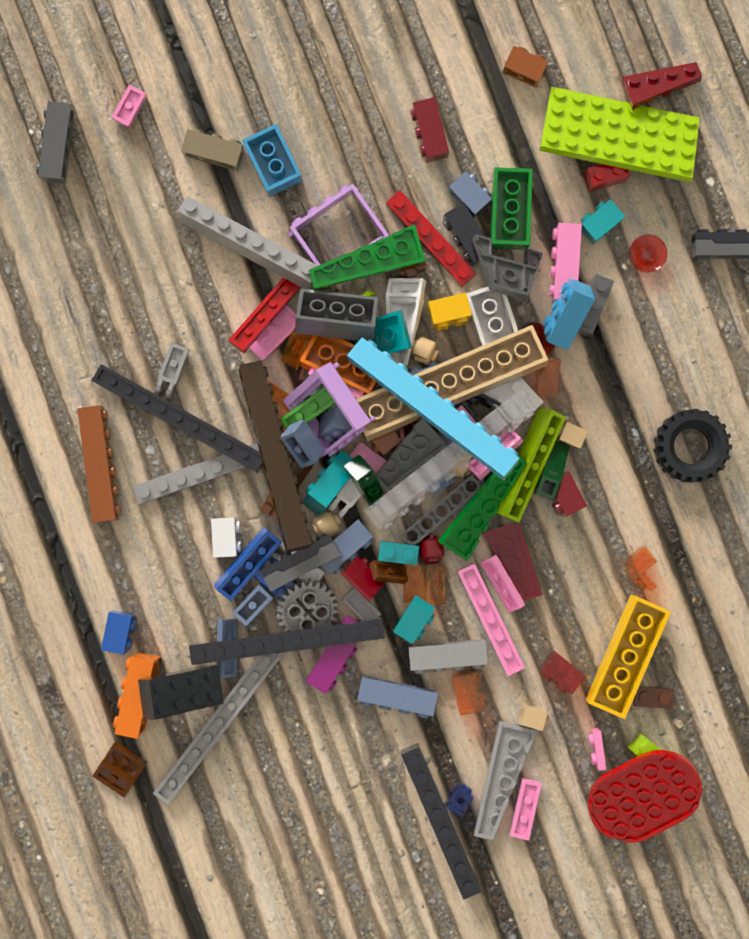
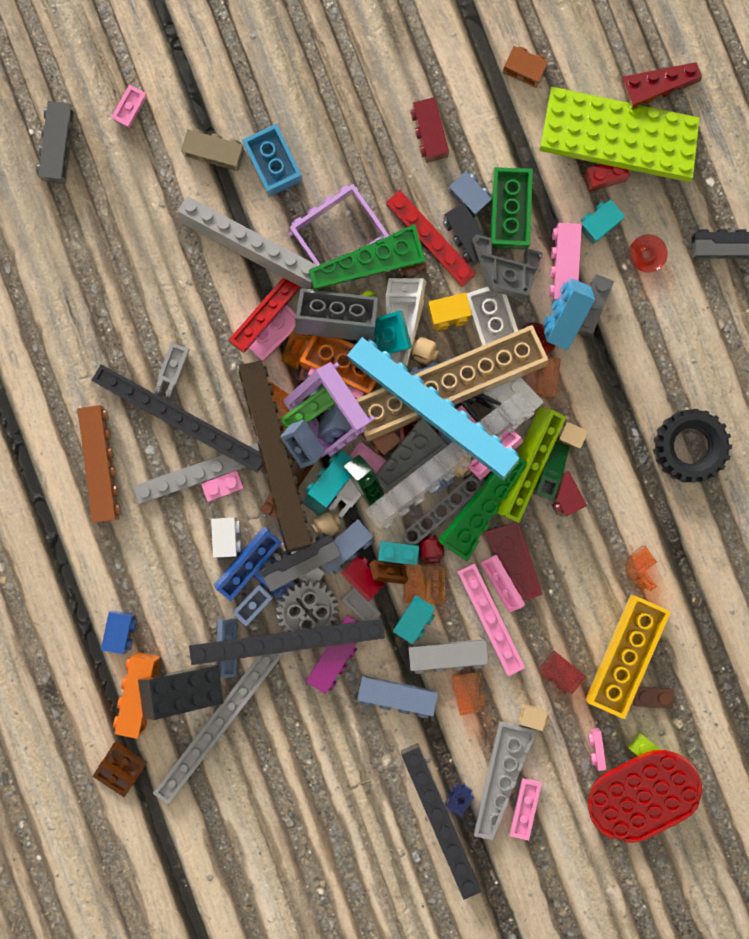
(222, 486): none -> bright pink plate

